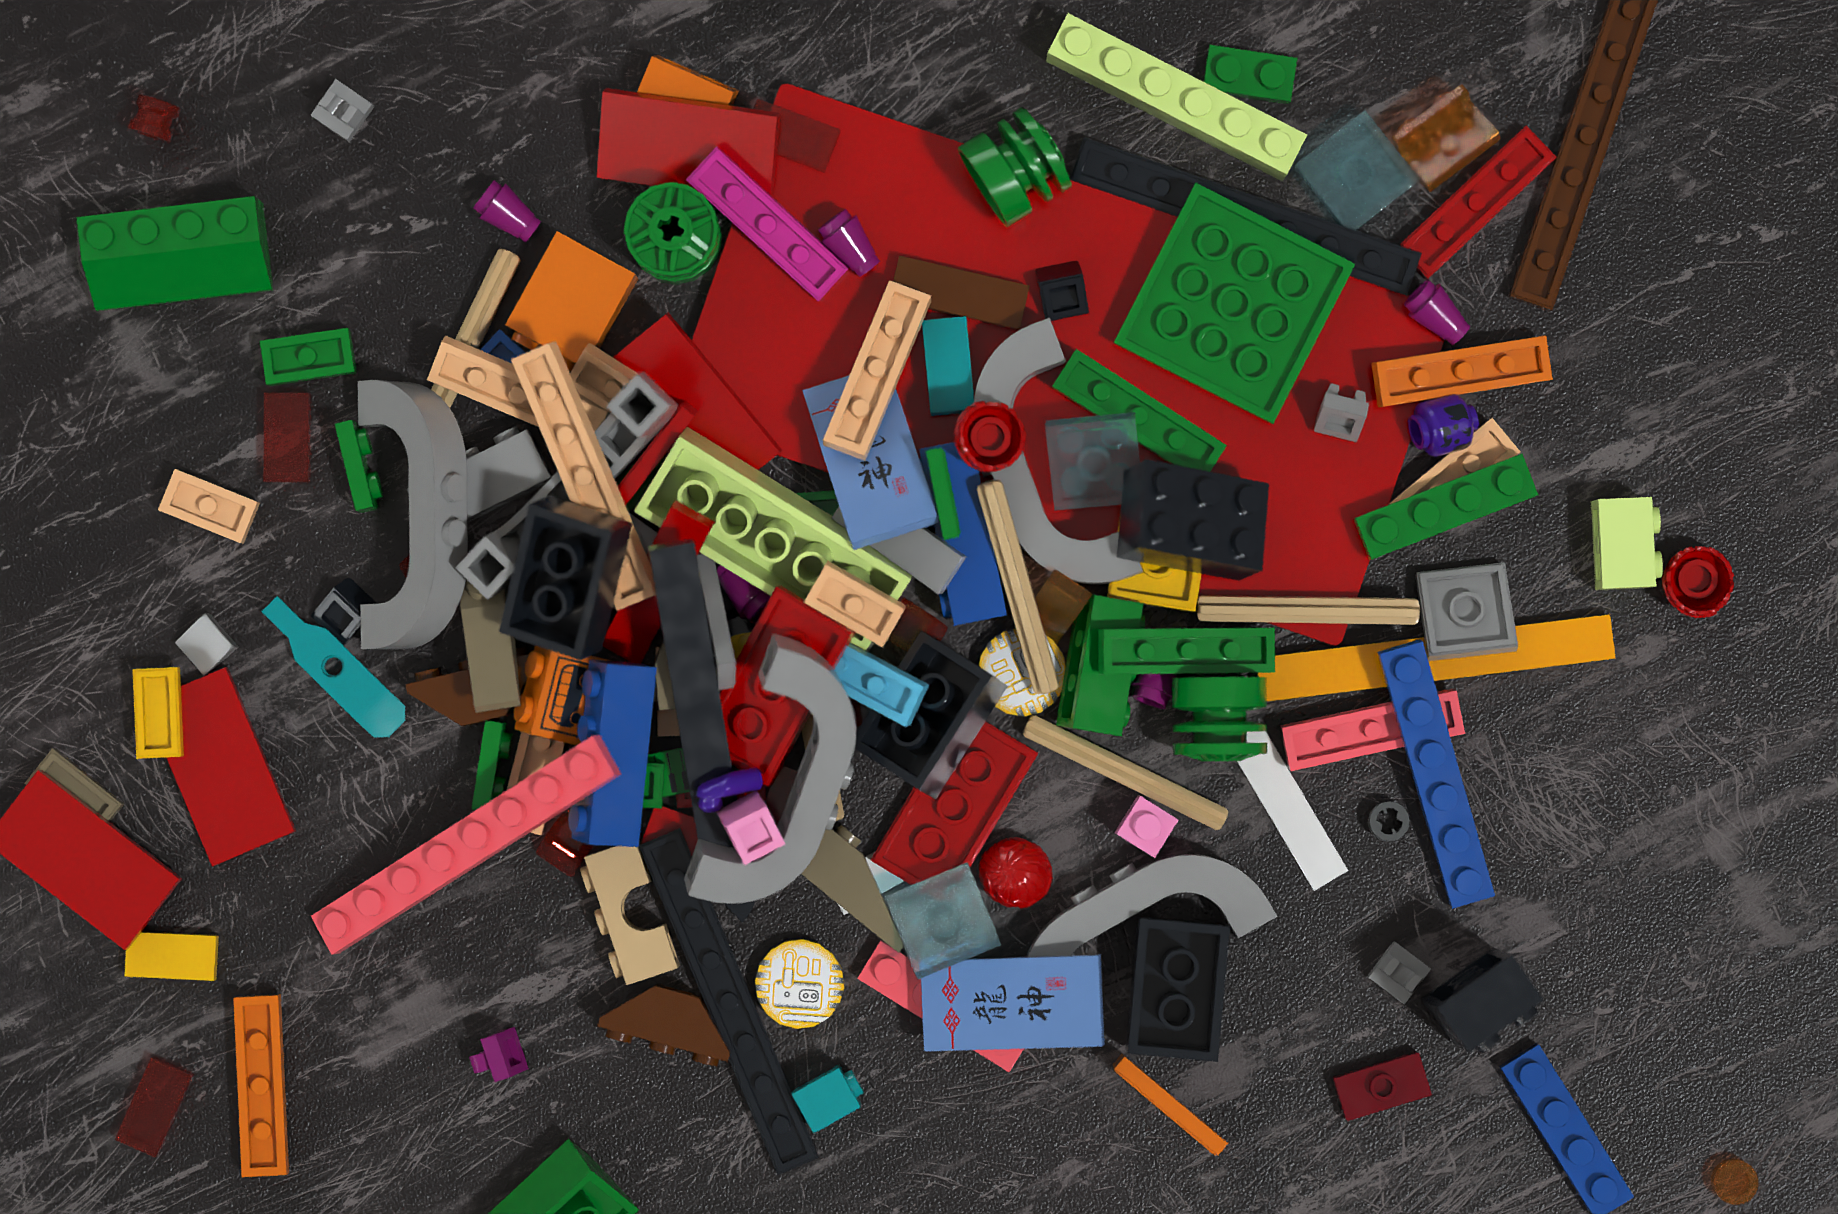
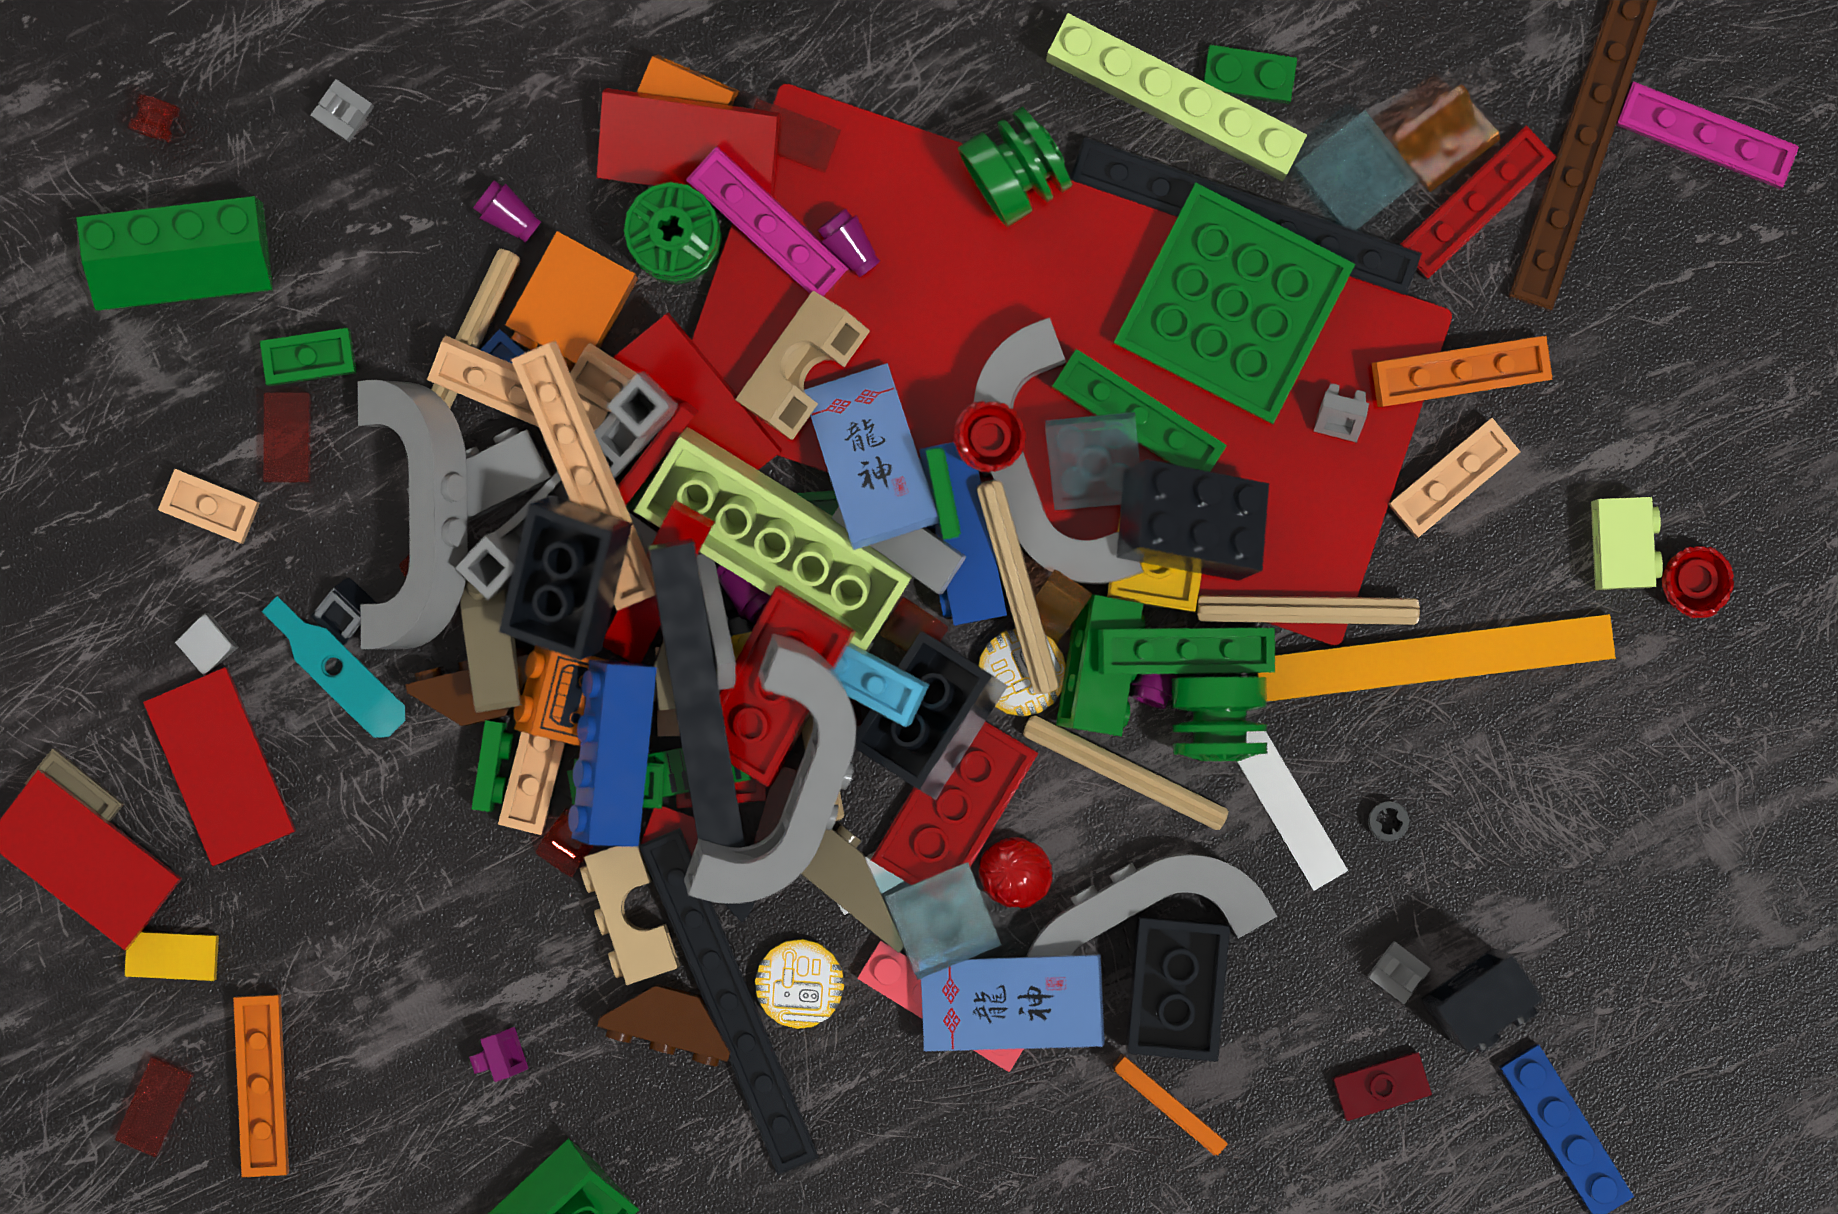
(158, 712): yellow tile -> none
(354, 446): green plate -> none
(466, 844): coral plate -> none
(729, 784): dark purple arm -> none
(750, 827): bright pink brick -> none
(814, 335): none -> tan arch
(828, 1097): teal brick -> none
(855, 603): light nougat plate -> none
(877, 370): light nougat plate -> none
(948, 365): teal slope -> none
(965, 292): reddish brown tile -> none
(1062, 290): black slope -> none
(1146, 826): bright pink brick -> none
(1355, 733): coral plate -> none
(1436, 312): magenta cone -> none
(1436, 773): blue plate -> none
(1443, 425): dark purple head -> none
(1445, 506): green plate -> none
(1466, 611): light grey tile -> none
(1707, 135): none -> dark pink tile
(1734, 1181): clear orange tile -> none

